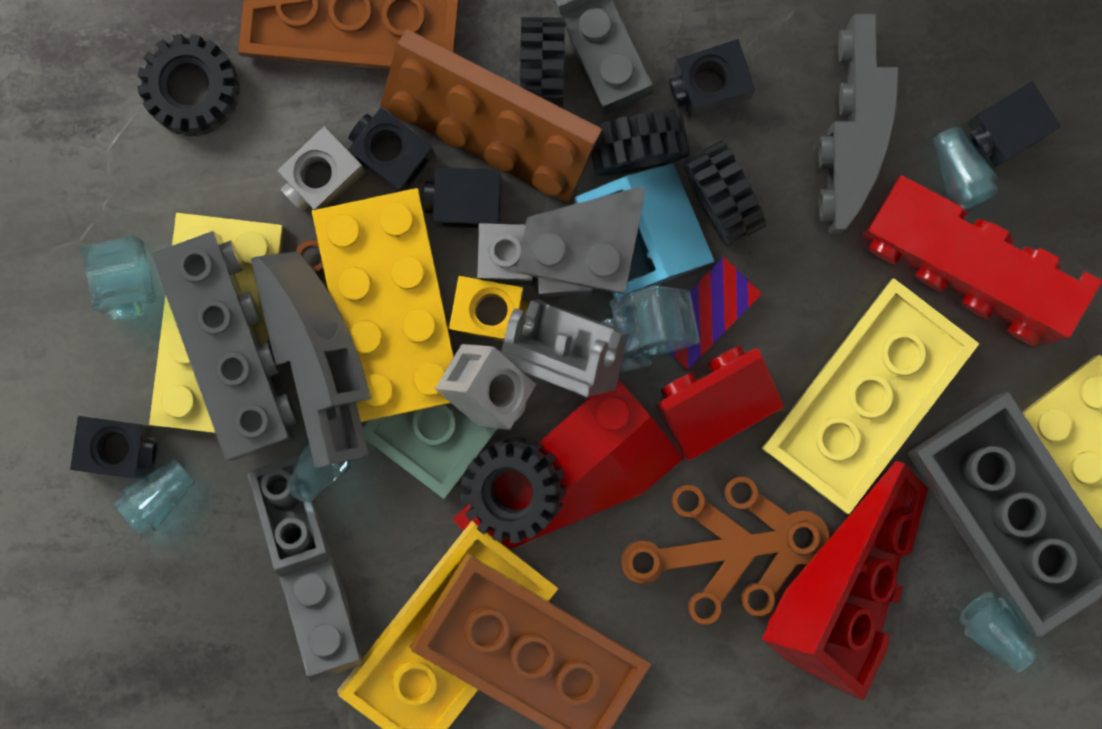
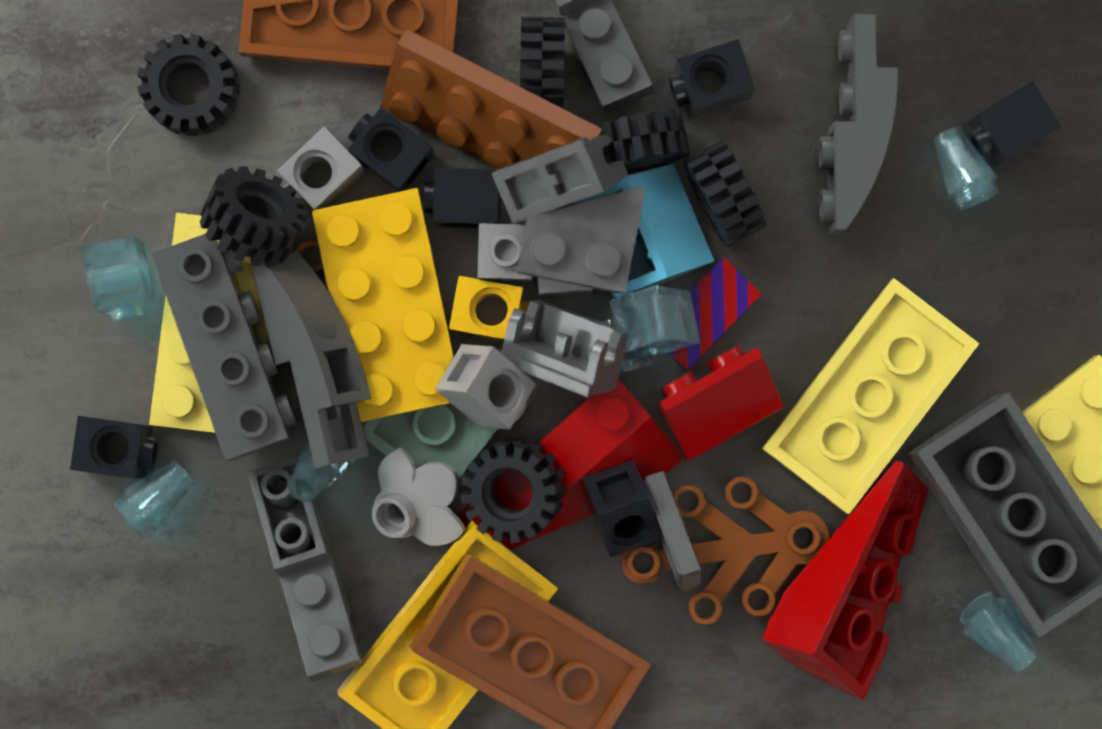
(253, 216): none -> black tyre
(422, 497): none -> light grey plate
(557, 178): none -> dark grey hinge
(622, 508): none -> black brick
(673, 533): none -> dark grey tile
(978, 264): red wedge -> none

